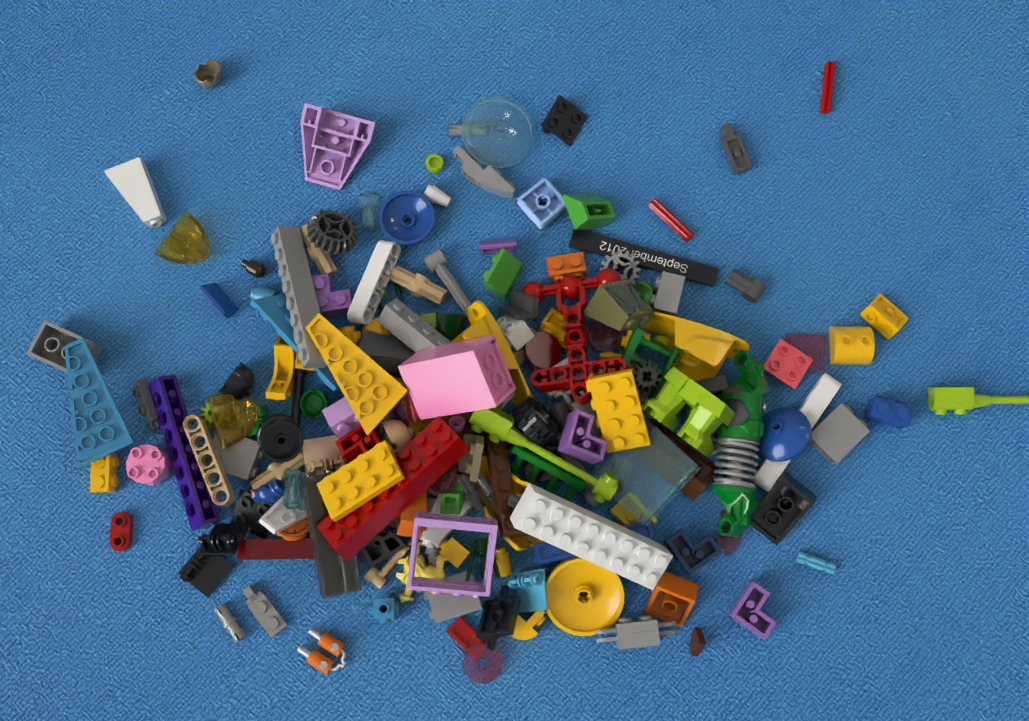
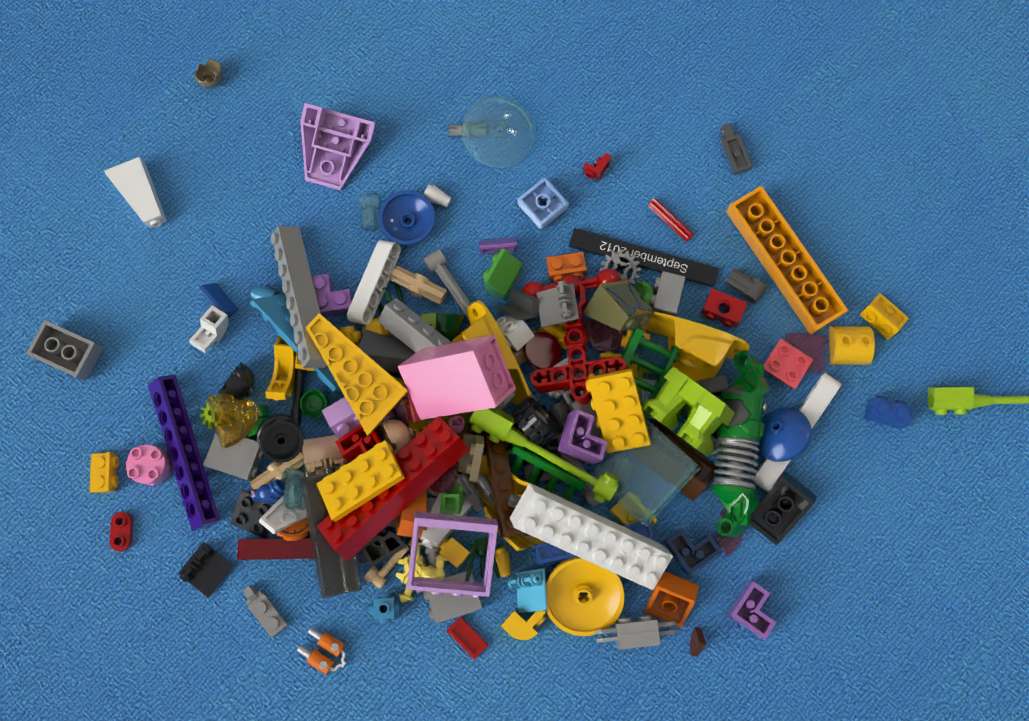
(95, 416): dark azure wing -> none
(146, 406): dark grey hinge -> none
(185, 243): clear yellow brick -> none
(202, 453): tan beam -> none
(212, 329): none -> white brick
(223, 539): black hinge -> none
(230, 622): light grey pin -> none
(254, 268): dark brown cylinder -> none
(322, 259): tan piece -> none
(332, 232): dark grey gear -> none
(434, 163): lime tile -> none
(482, 674): clear pink tile -> none
(486, 179): light grey slope -> none
(498, 617): black plate -> none
(558, 305): none -> light grey hinge
(564, 120): black hinge -> none
(588, 210): bright green slope -> none
(599, 167): none -> red bracket
(652, 376): dark grey gear -> none
(662, 341): lime tile -> none
(734, 307): none -> red brick
(786, 260): none -> light orange brick
(816, 563): medium azure axle -> none
(827, 87): red axle -> none
(838, 433): light grey brick -> none

